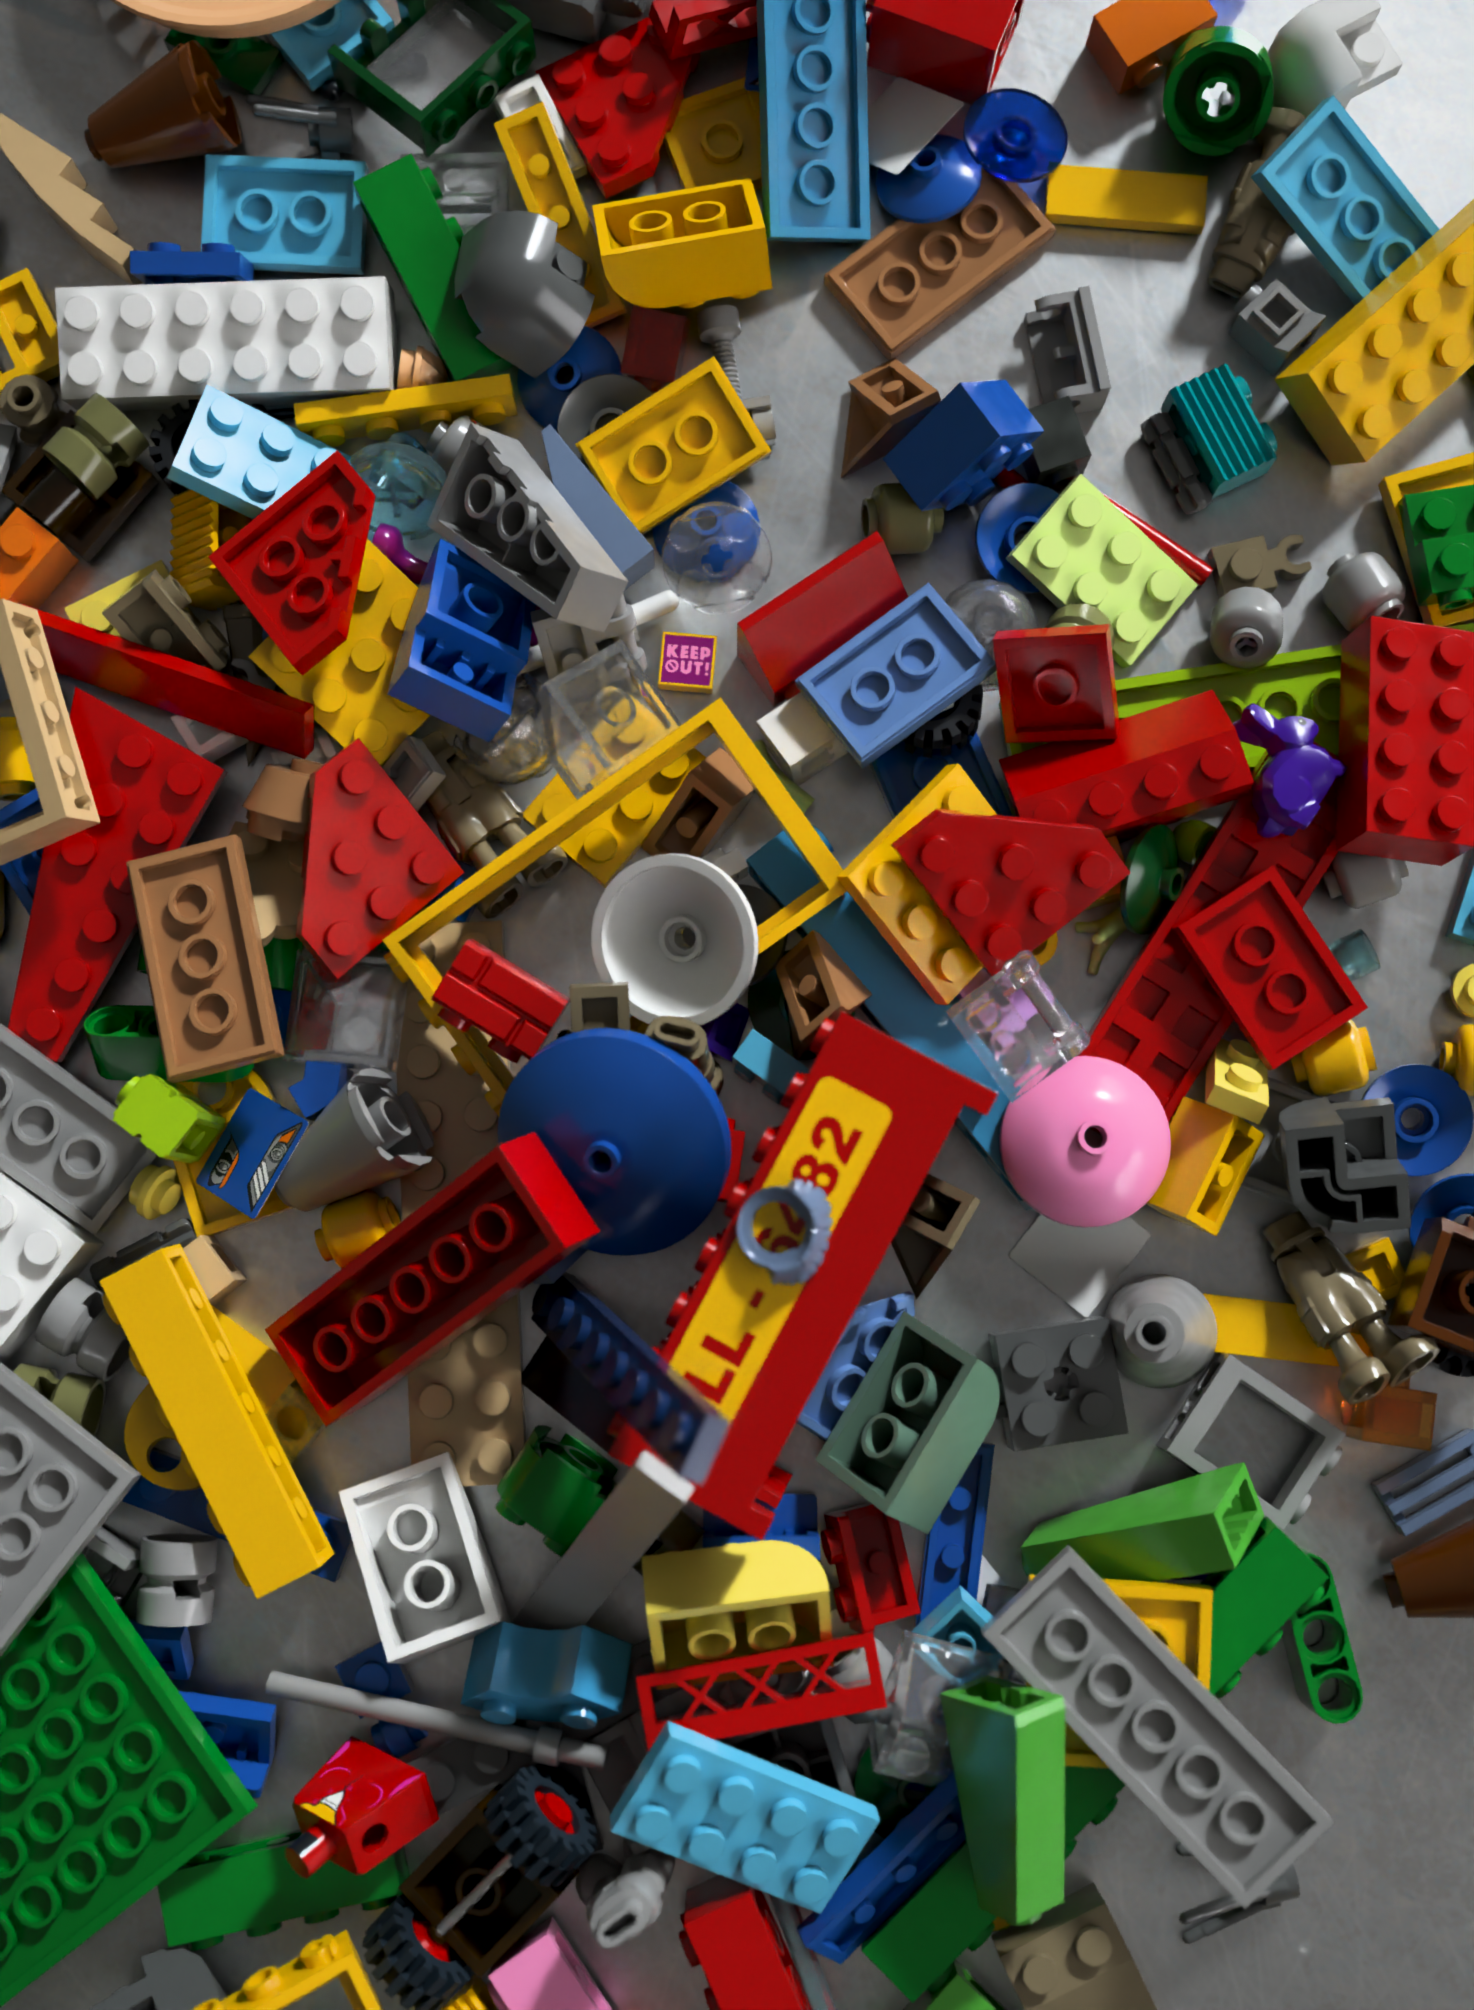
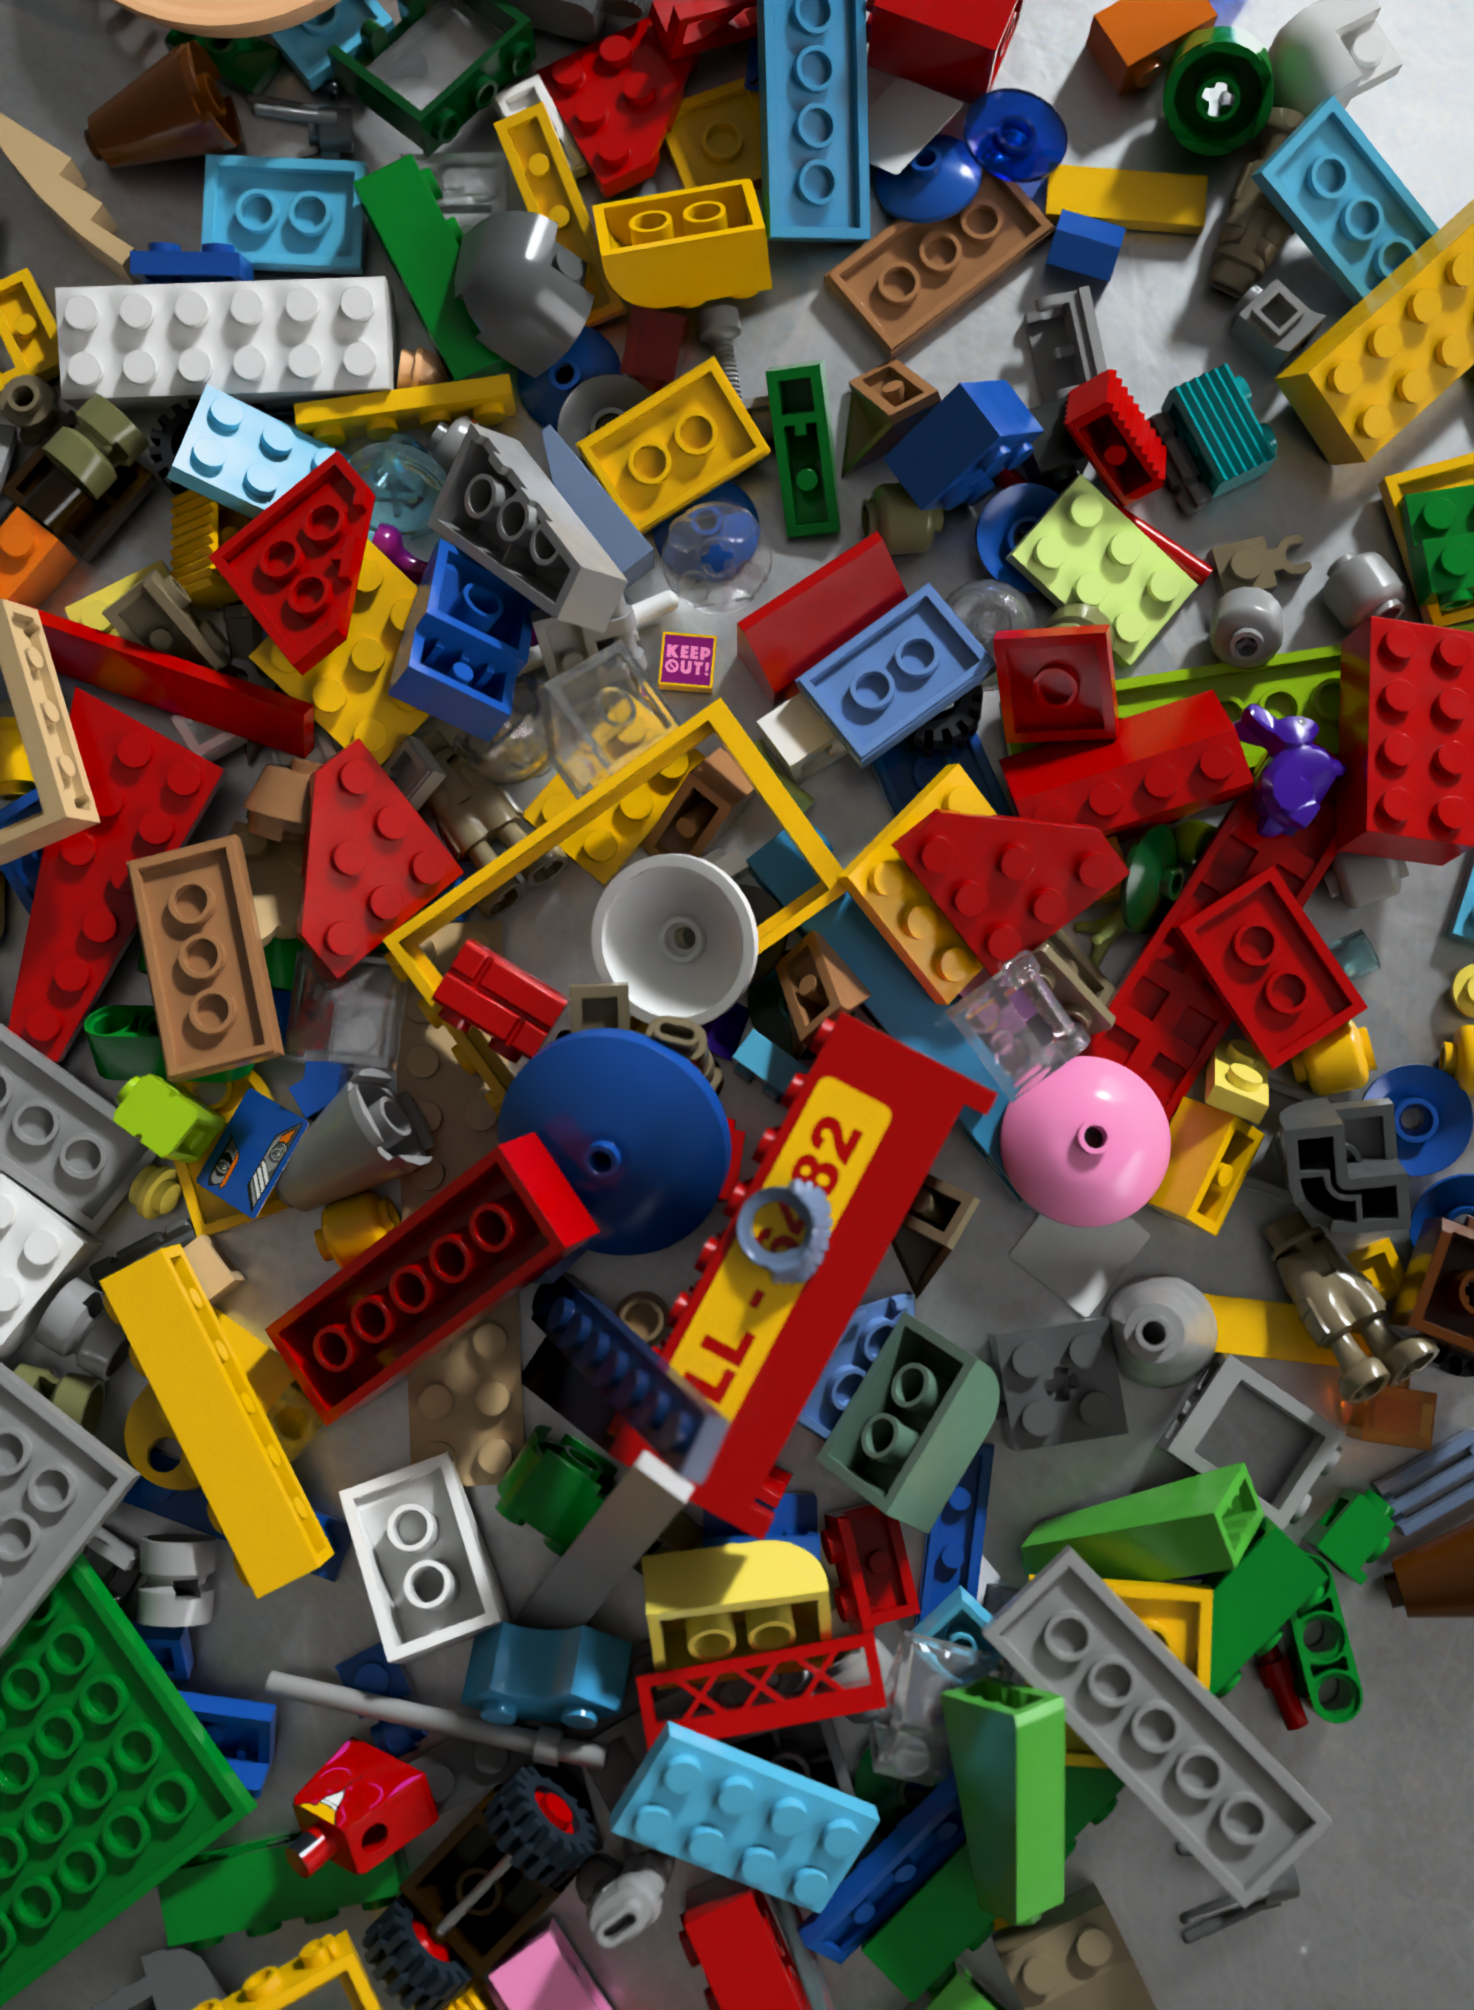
(644, 1315): none -> tan plate
(804, 447): none -> green slope
(1075, 982): none -> dark tan bracket
(1086, 245): none -> blue piece
(1116, 437): none -> red brick
(1277, 1674): none -> red bar
(1352, 1532): none -> green brick

